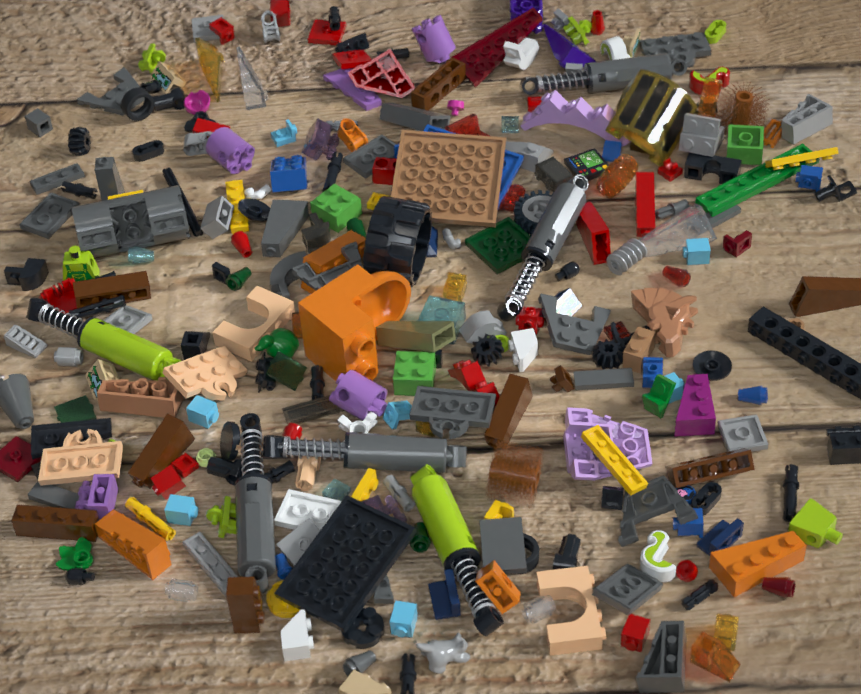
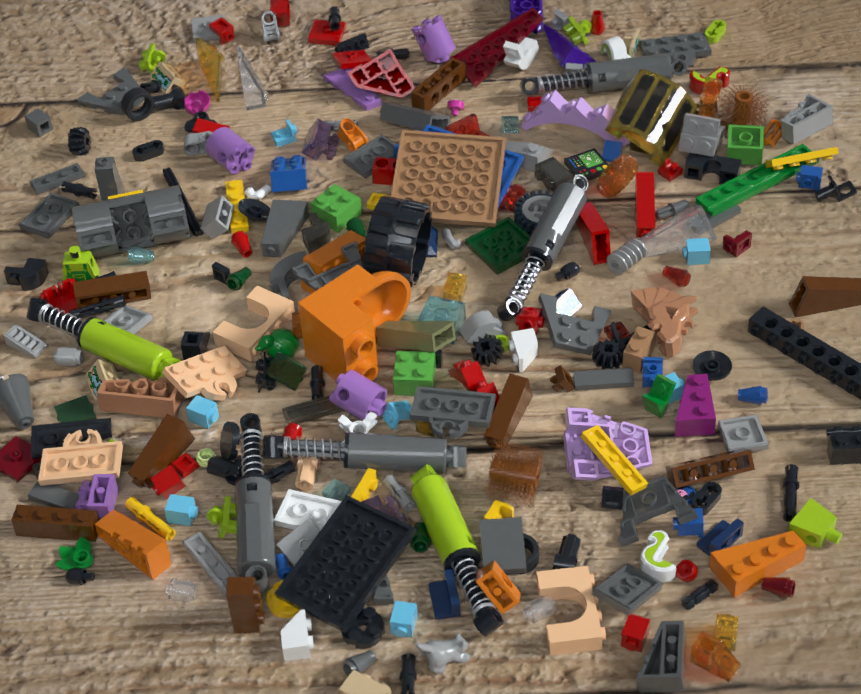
(334, 168): black pin -> none

